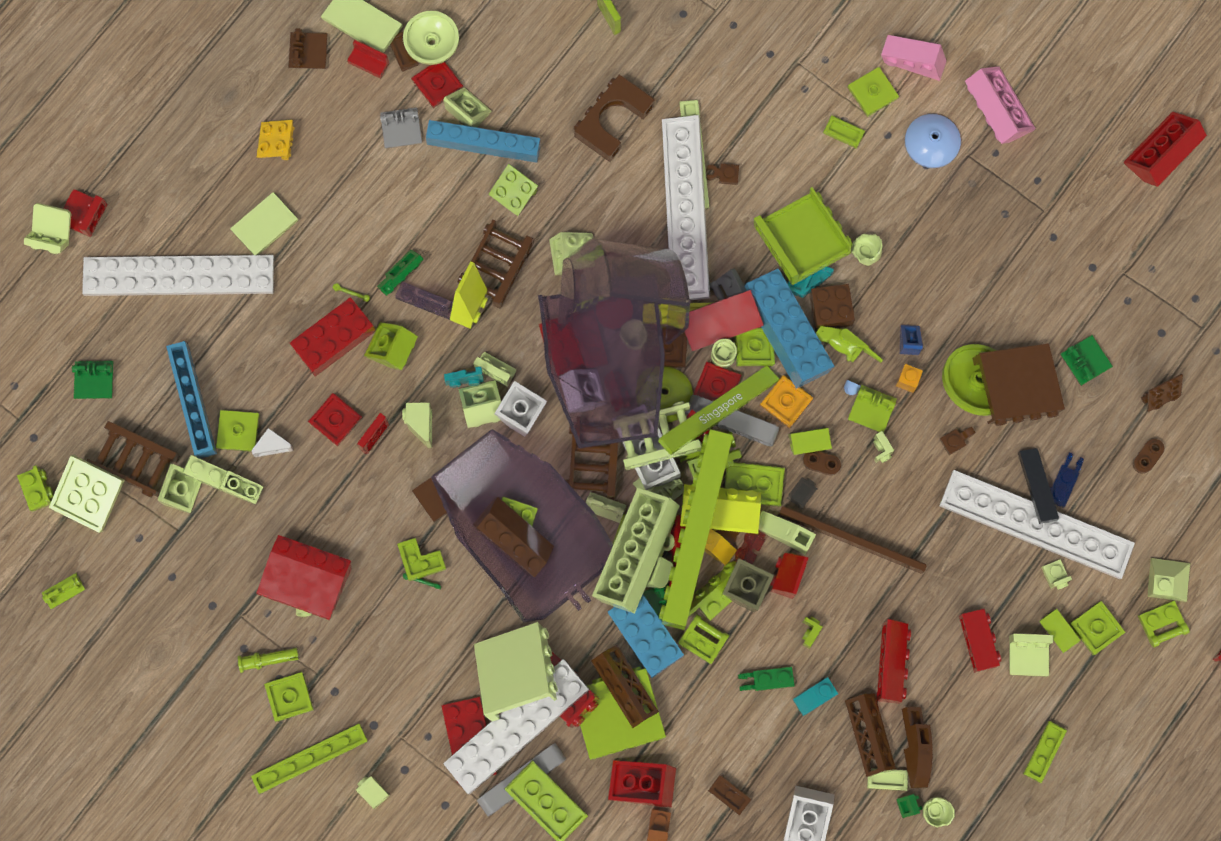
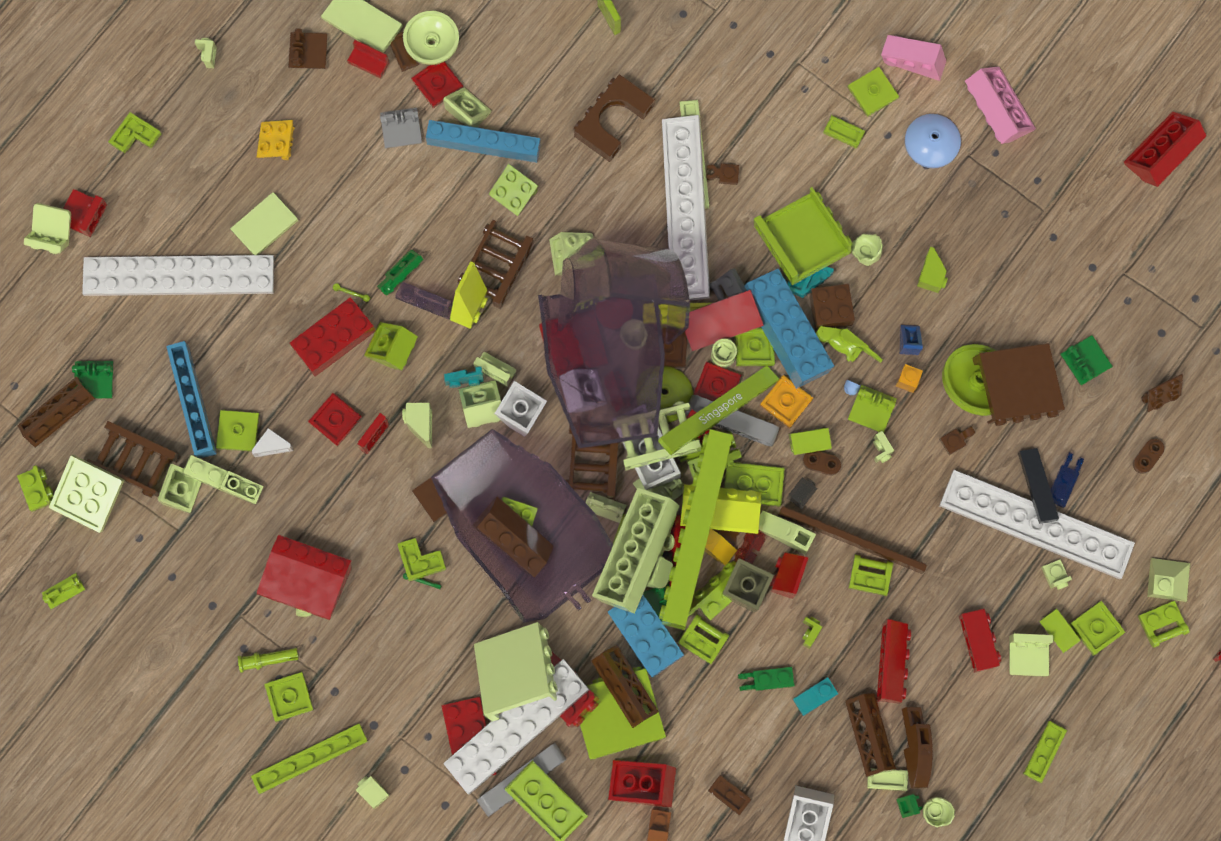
(56, 412): none -> reddish brown fence
(132, 129): none -> lime plate
(208, 51): none -> yellowish green bracket
(870, 581): none -> lime plate
(932, 273): none -> lime slope

